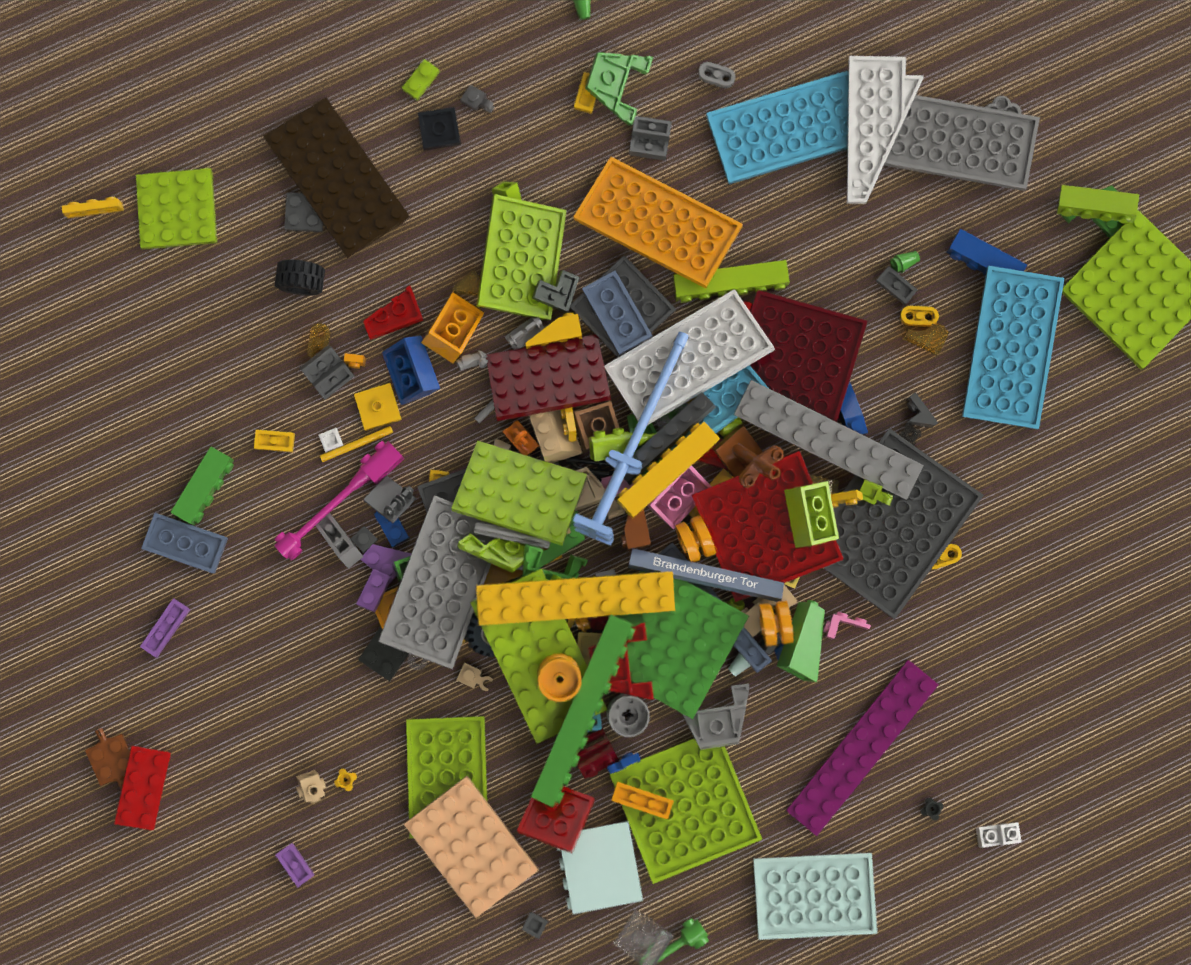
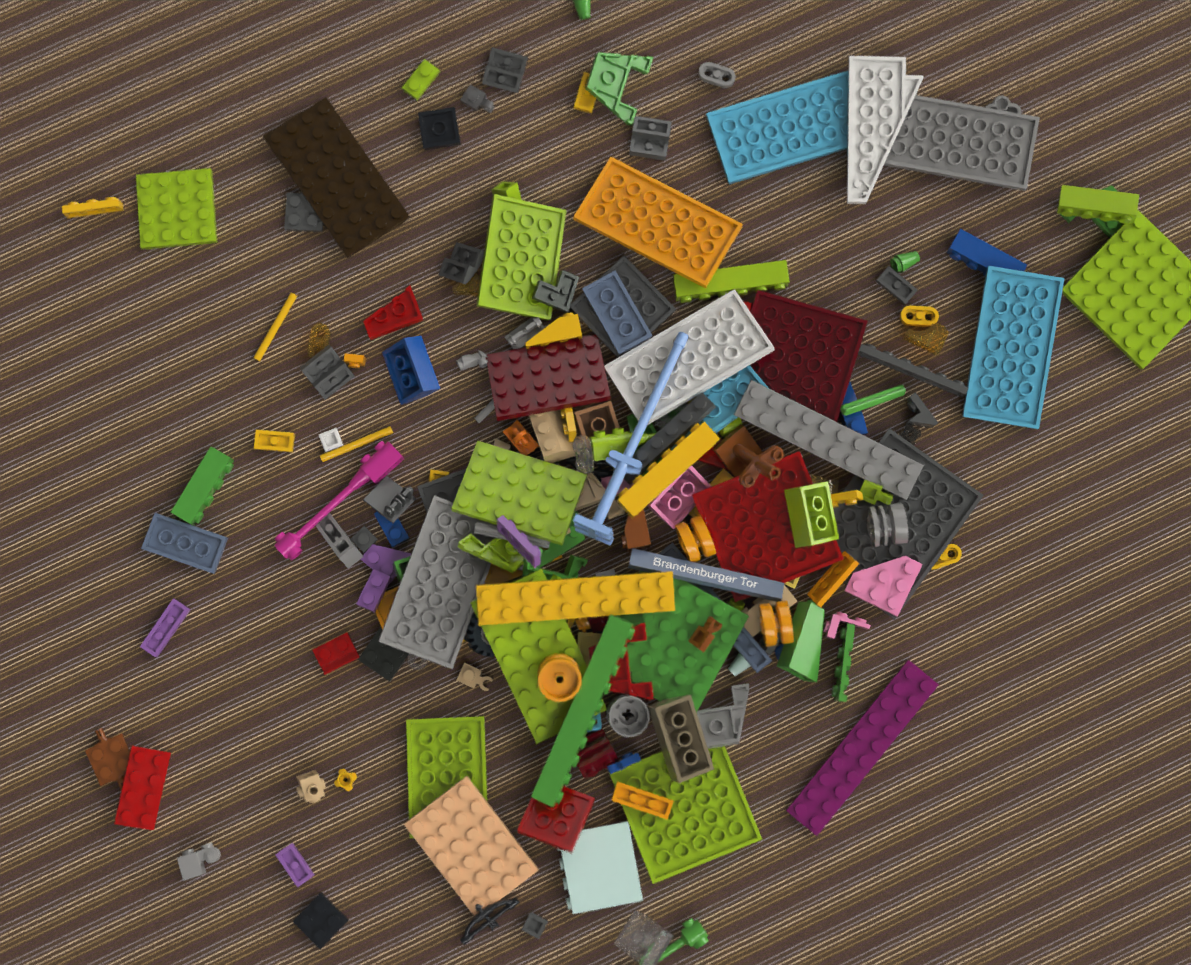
(192, 862): none -> light grey brick
(275, 326): none -> yellow bar
(299, 277): black tyre -> none
(320, 920): none -> black plate
(336, 653): none -> red plate
(377, 406): yellow plate -> none
(452, 328): light orange slope -> none
(462, 264): none -> dark grey slope
(505, 70): none -> dark grey slope
(510, 904): none -> black piece
(519, 541): none -> medium lavender plate
(583, 454): none -> clear plate
(681, 738): none -> dark tan slope
(703, 635): none -> dark orange plate
(815, 896): light aqua plate -> none
(832, 579): none -> light orange plate
(842, 683): none -> bright green wing
(873, 400): none -> bright green axle
(885, 583): none -> bright pink plate
(887, 525): none -> light grey wheel
(918, 372): none -> dark grey plate
(937, 809): pearl dark grey plate -> none
(998, 834): white slope -> none

